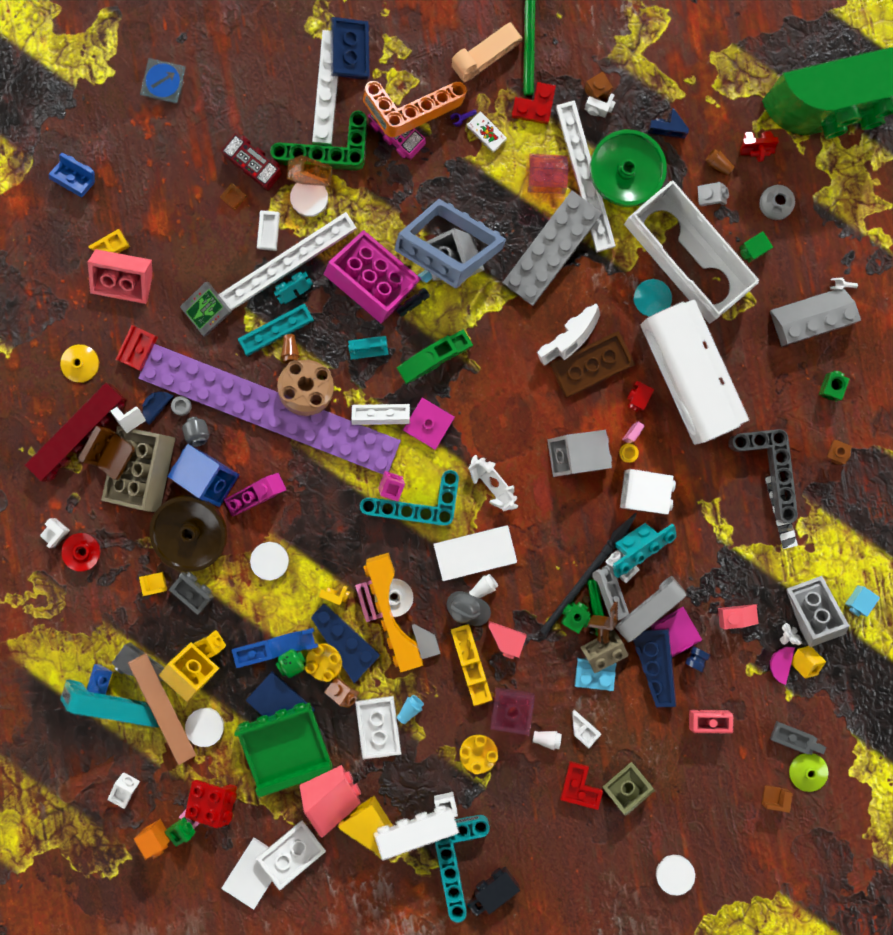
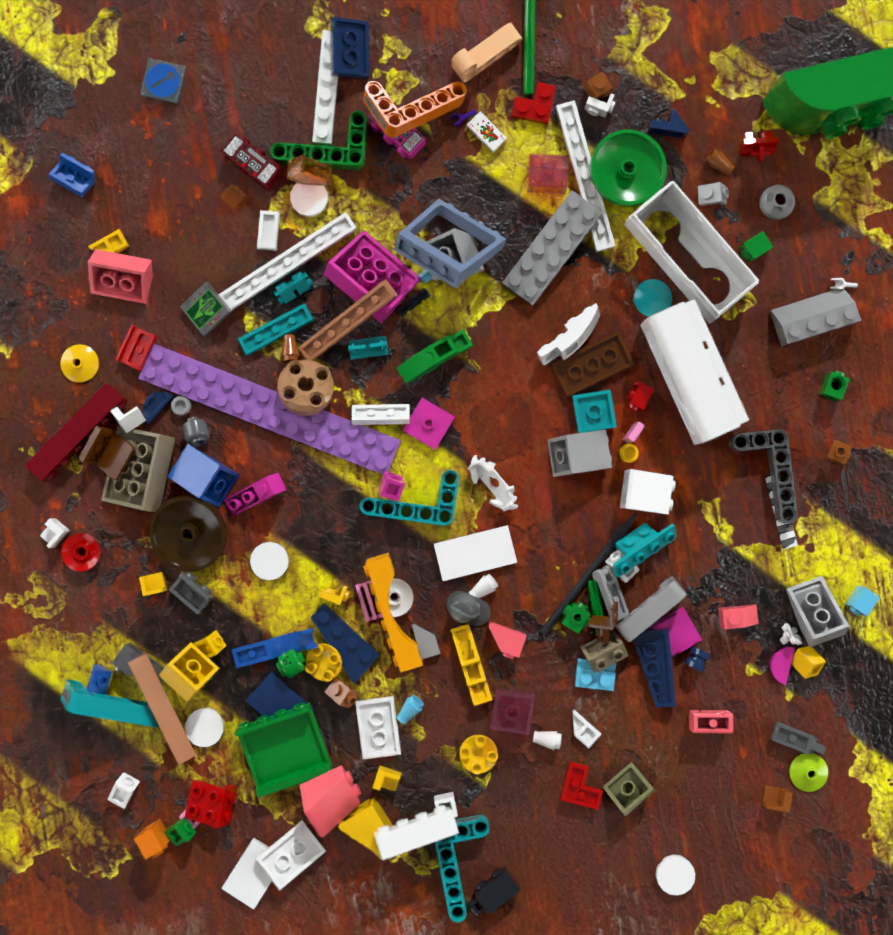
(347, 321): none -> nougat tile
(386, 779): none -> yellow panel
(594, 411): none -> teal plate

